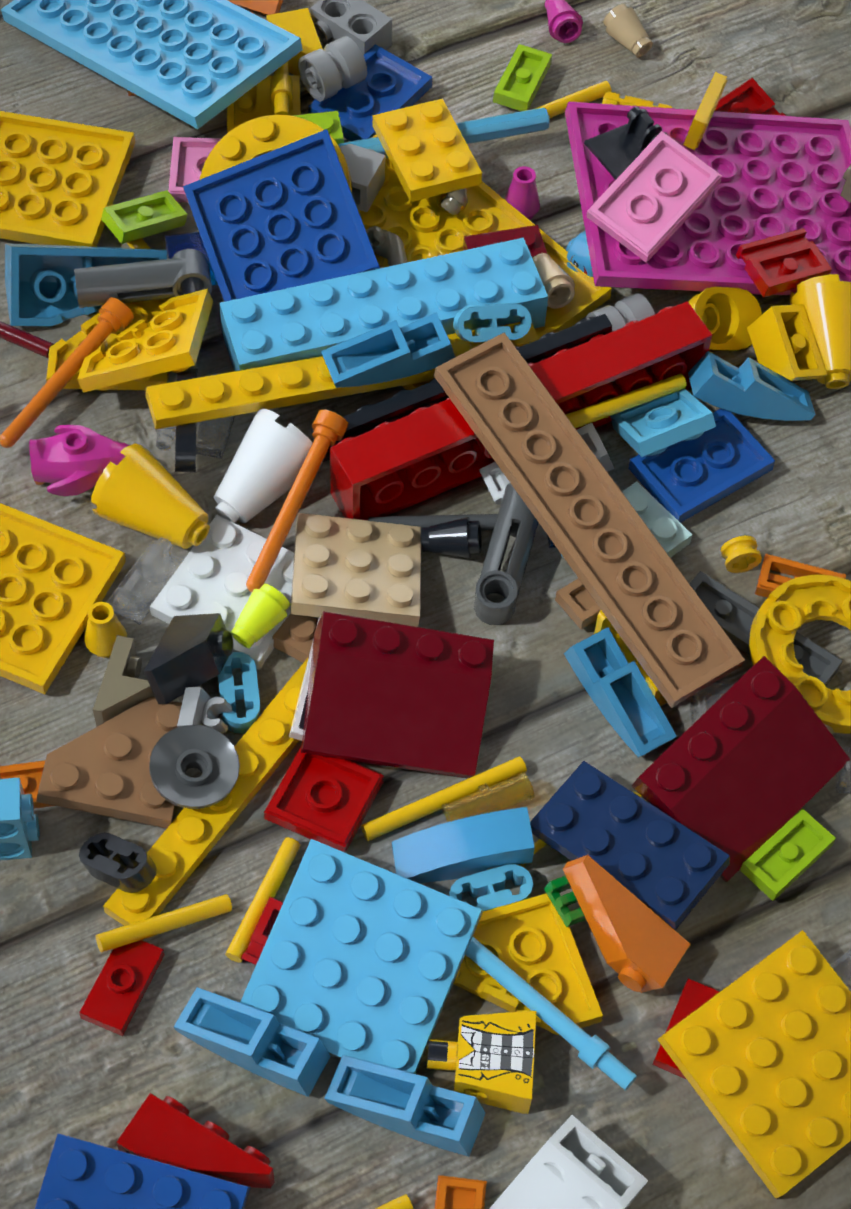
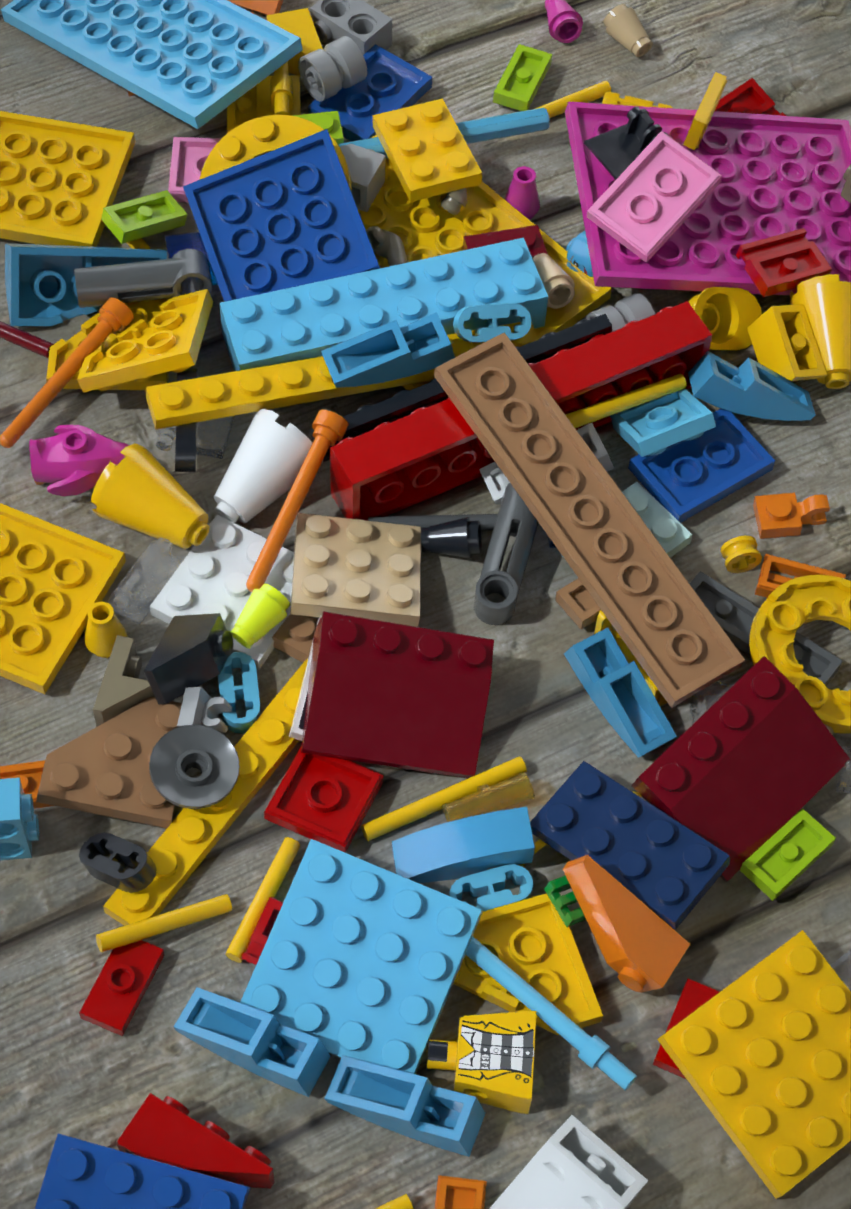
(782, 516): none -> orange plate

